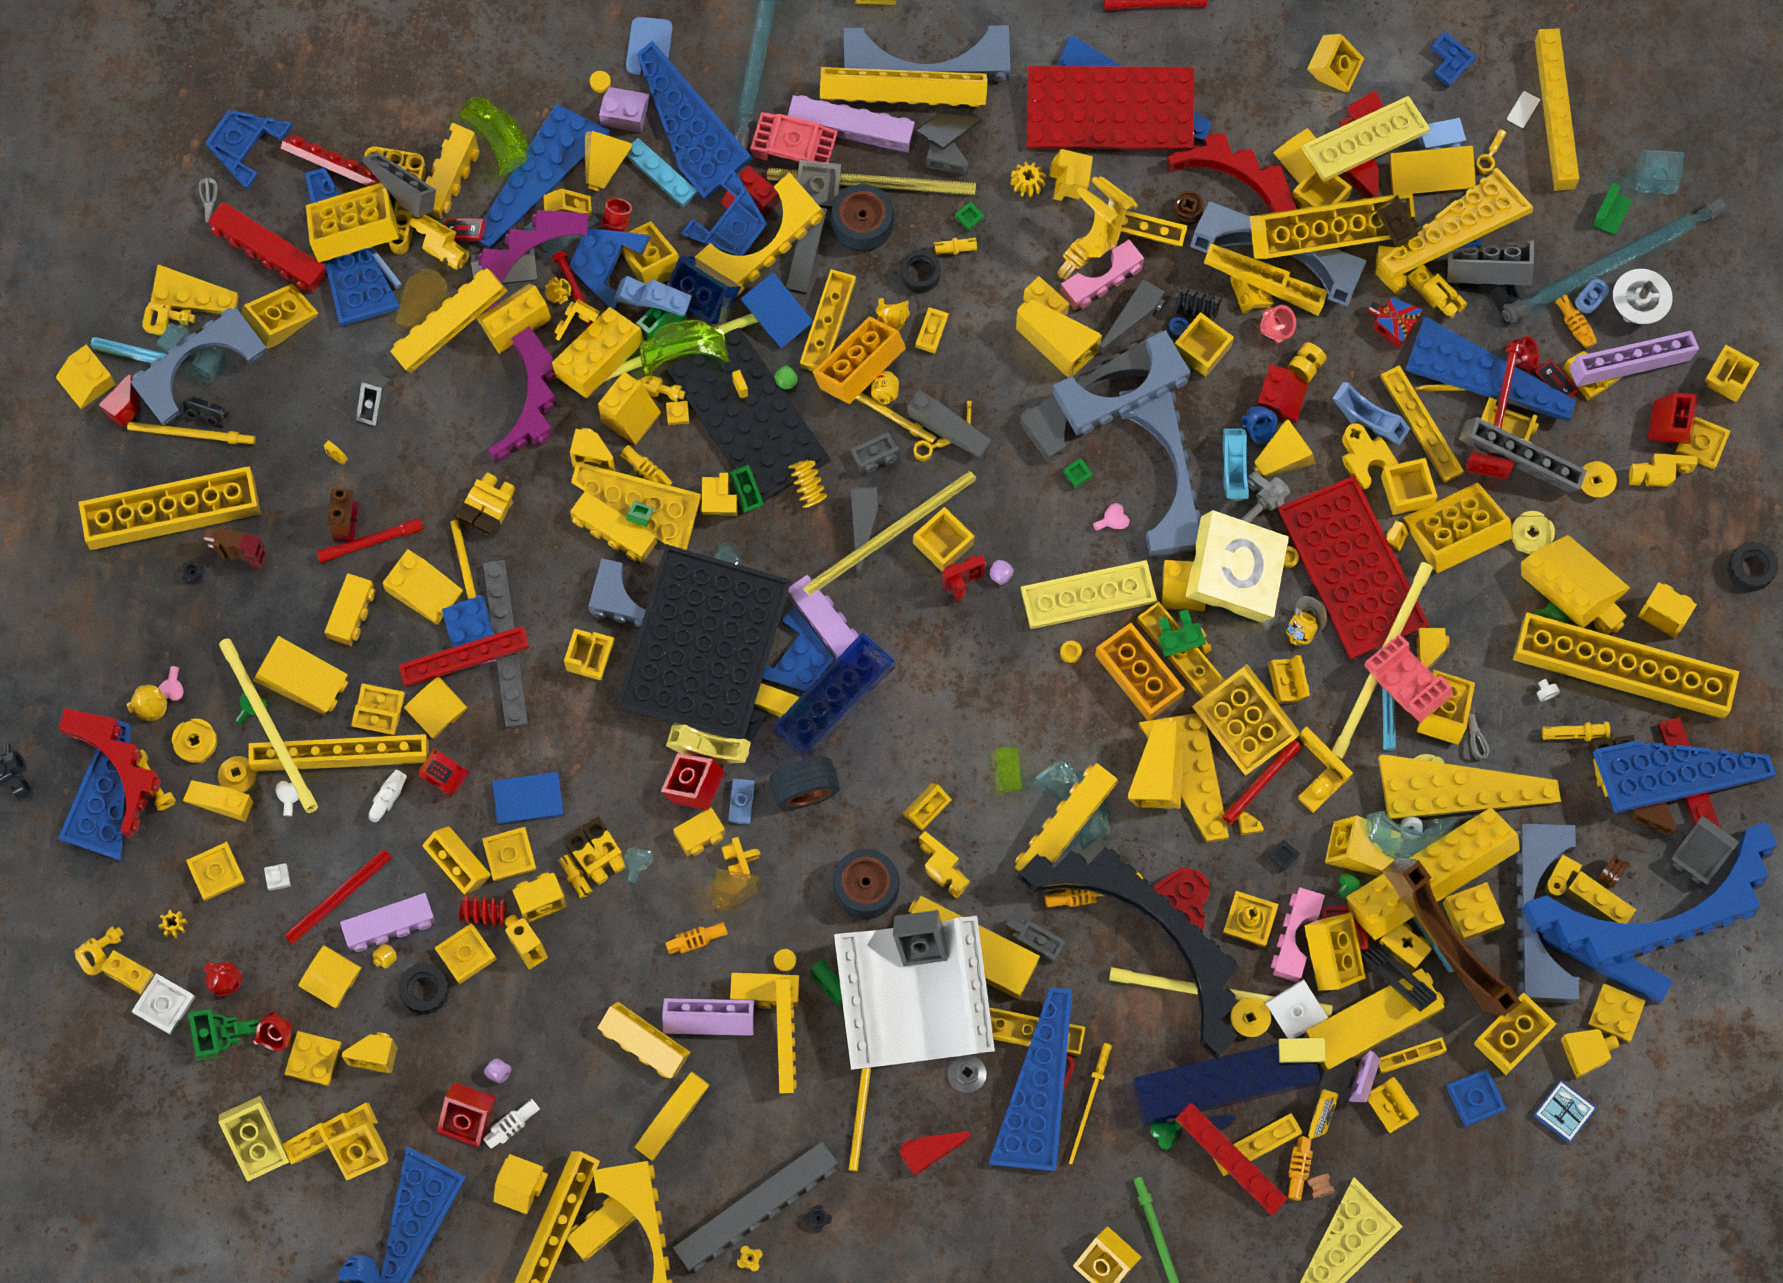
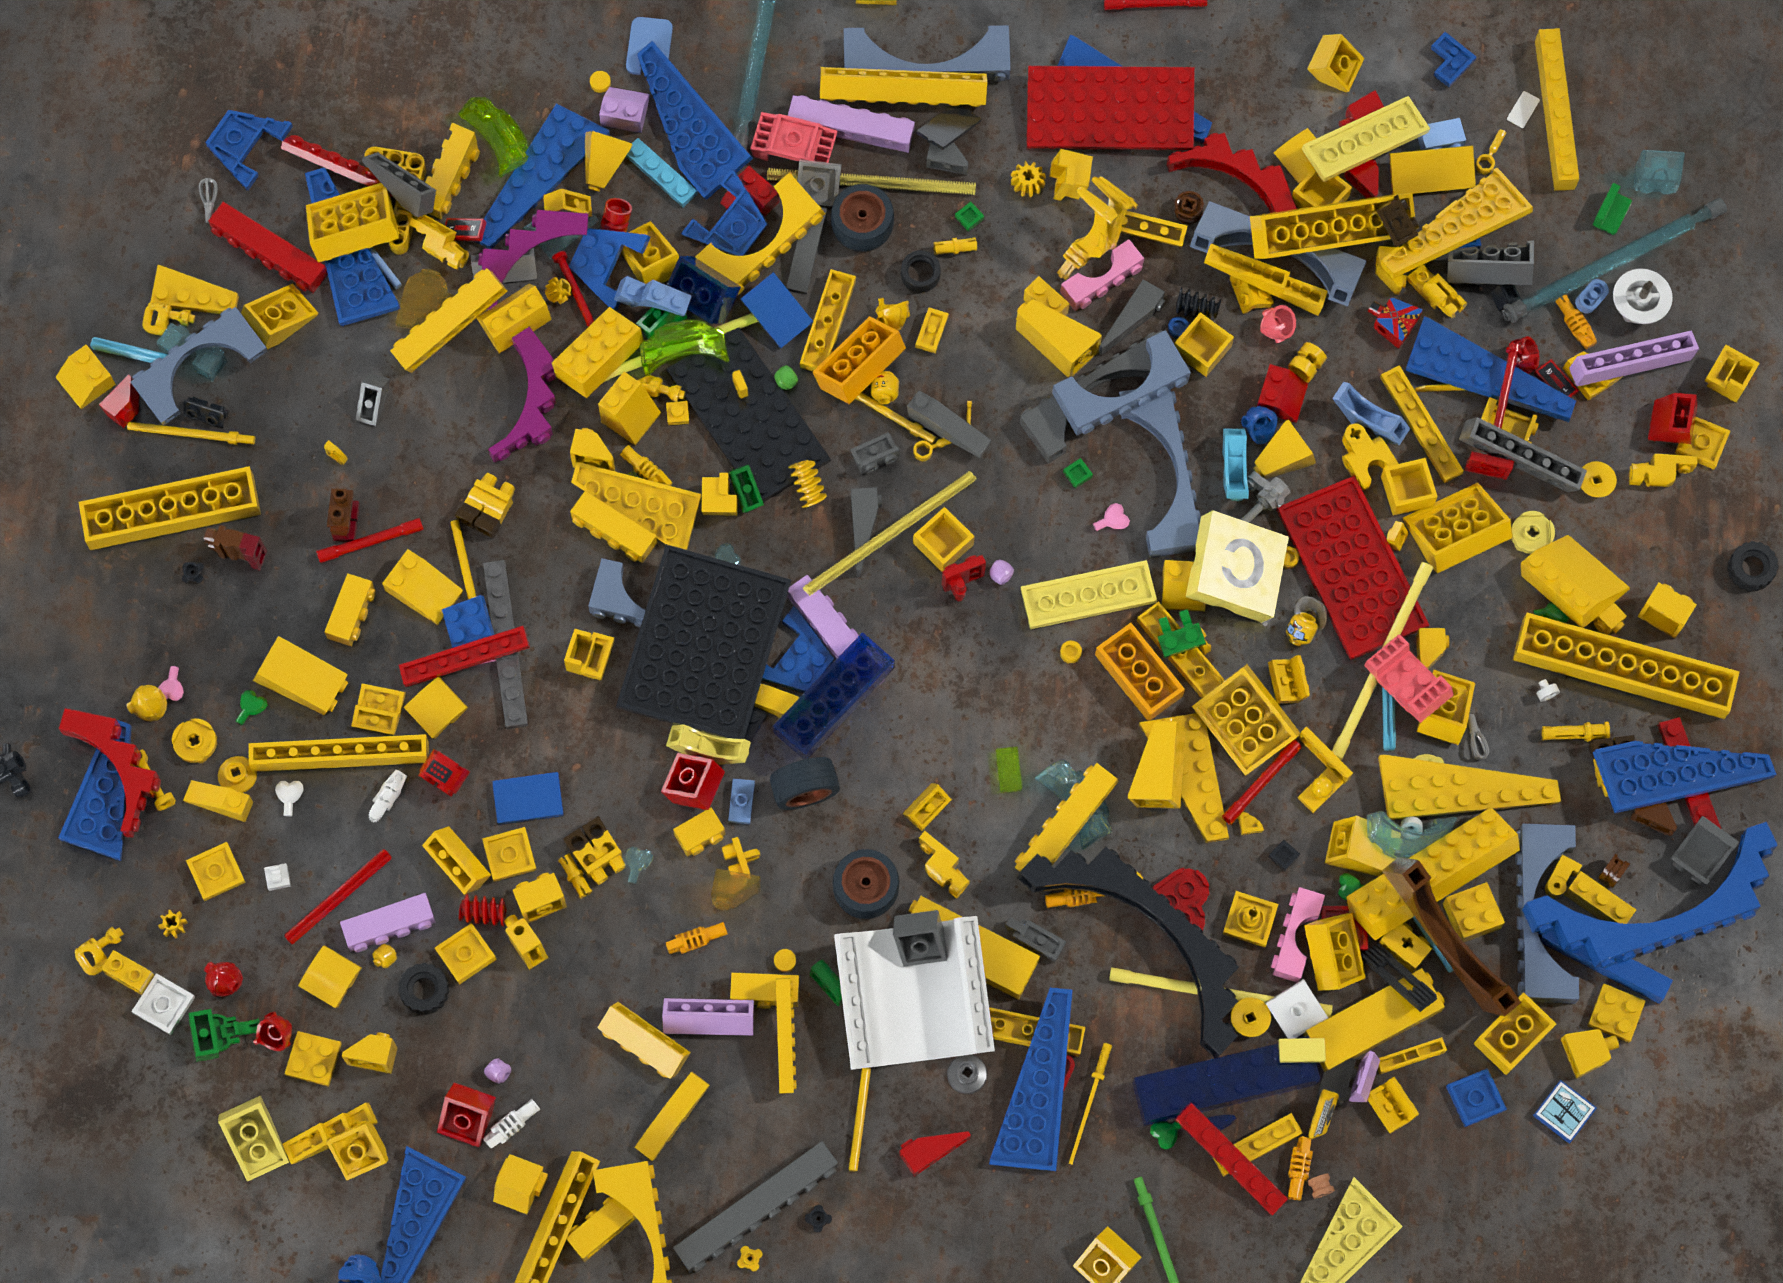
(304, 794): light yellow piece -> none
(585, 313): yellow bracket -> none
(640, 513): green plate -> none

